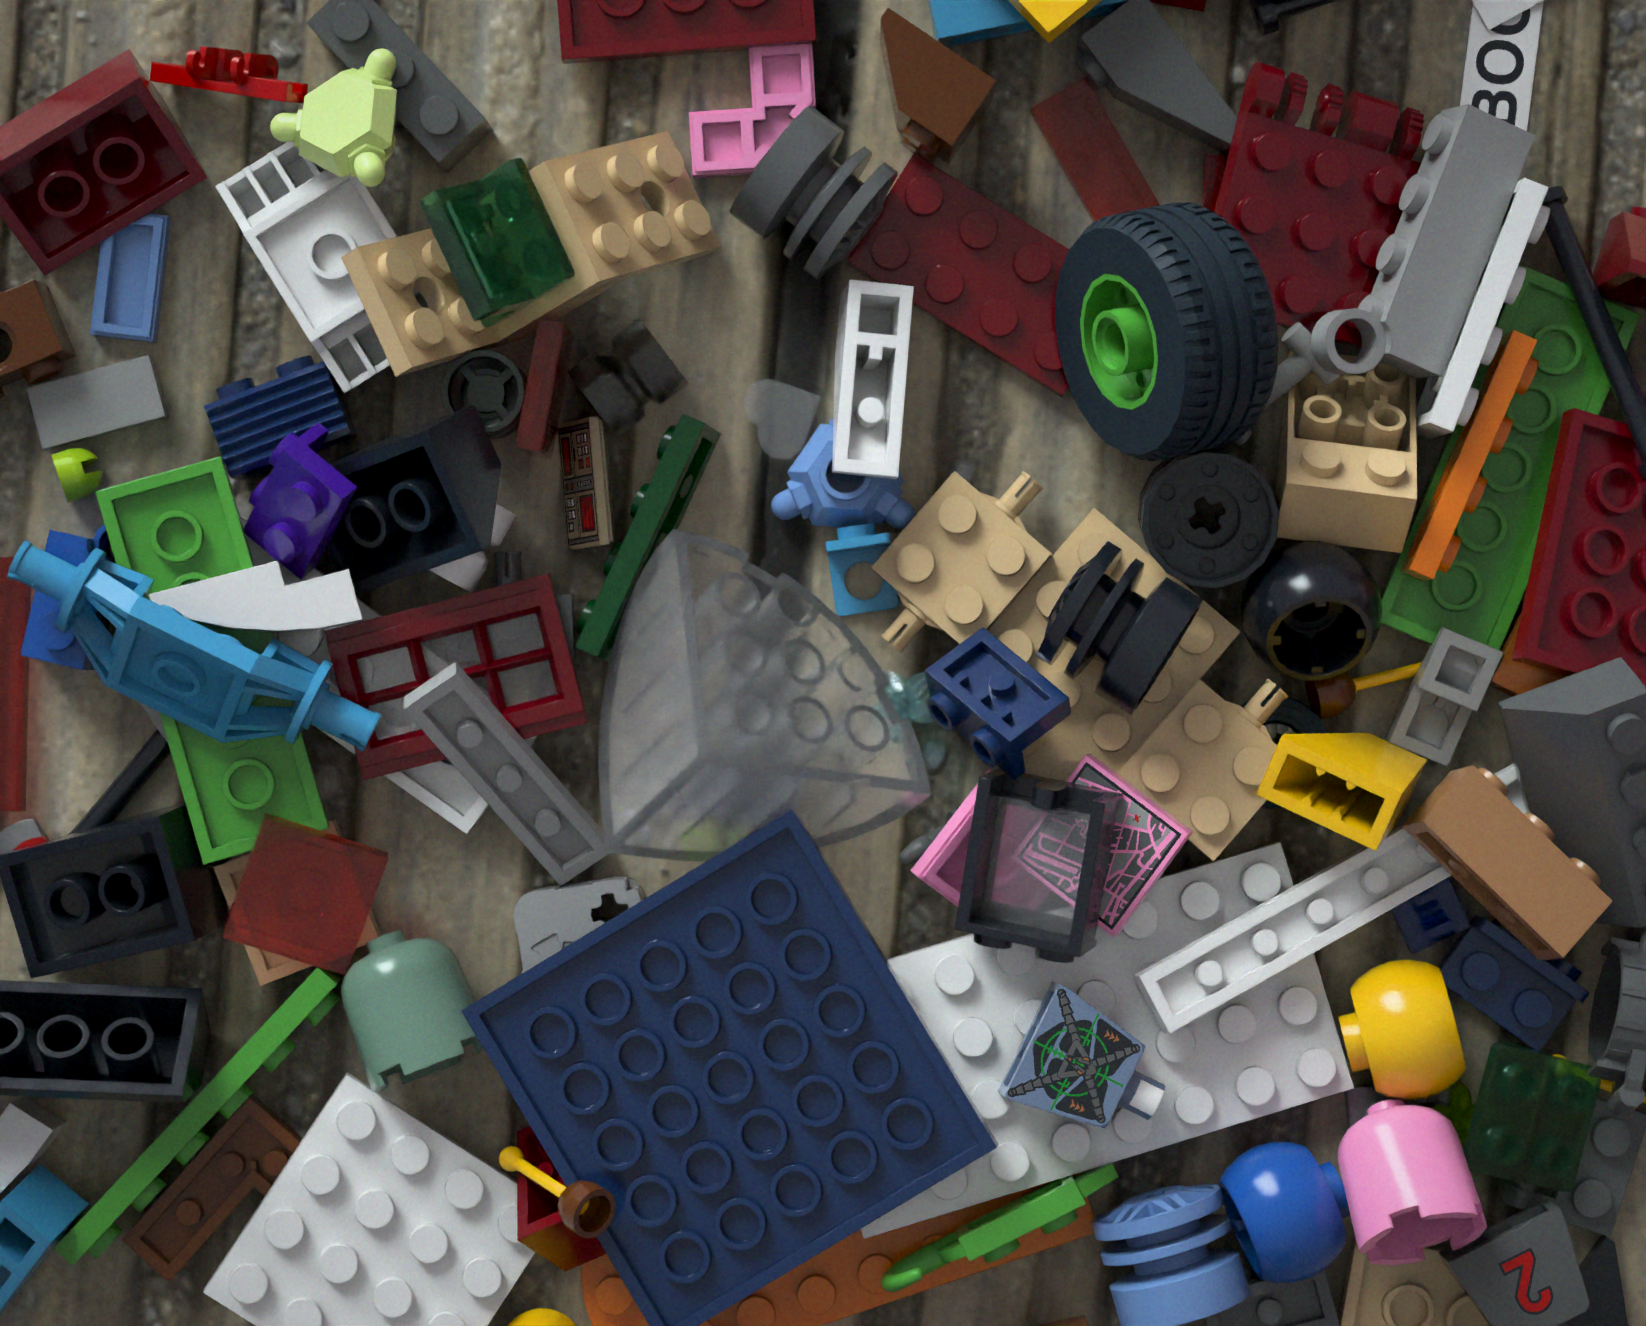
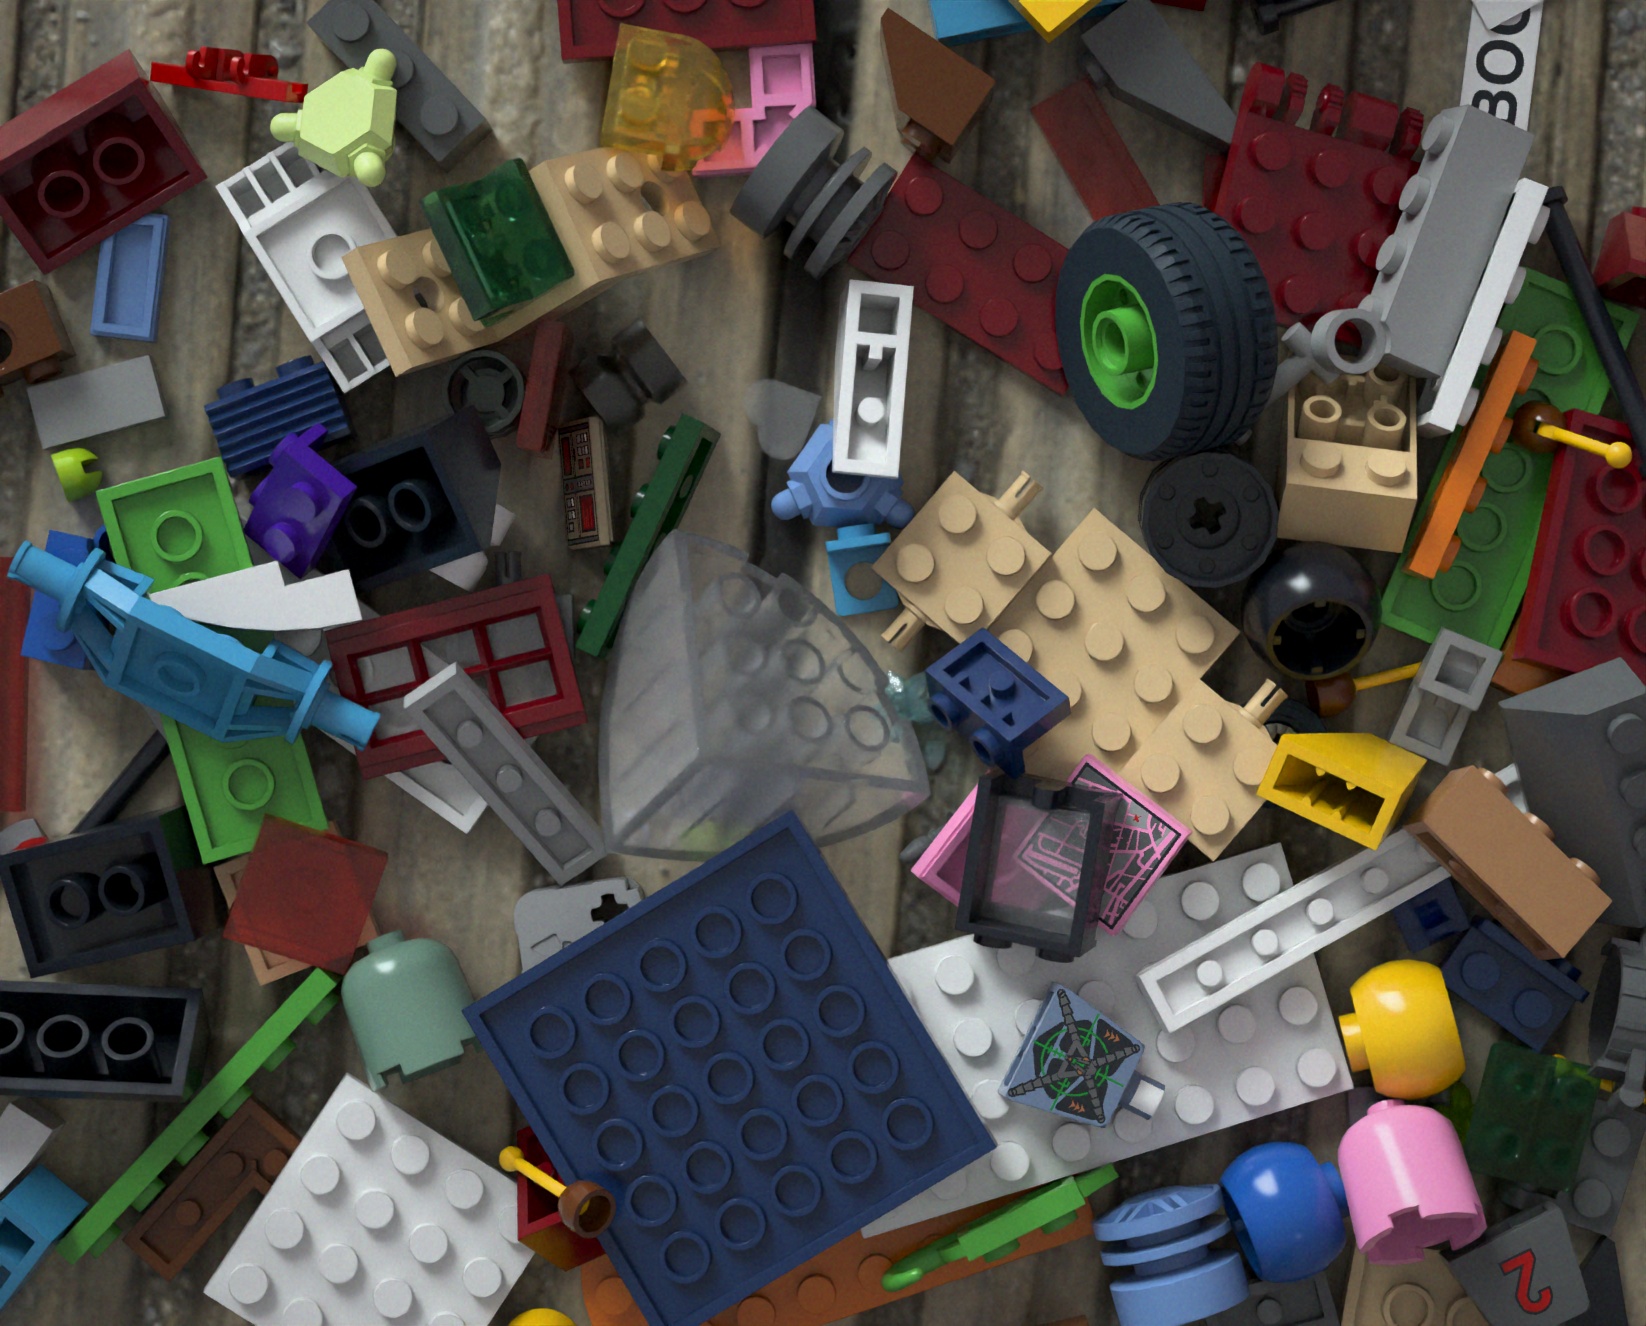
(667, 98): none -> clear yellow slope
(1118, 627): black wheel -> none
(1553, 432): none -> hinge

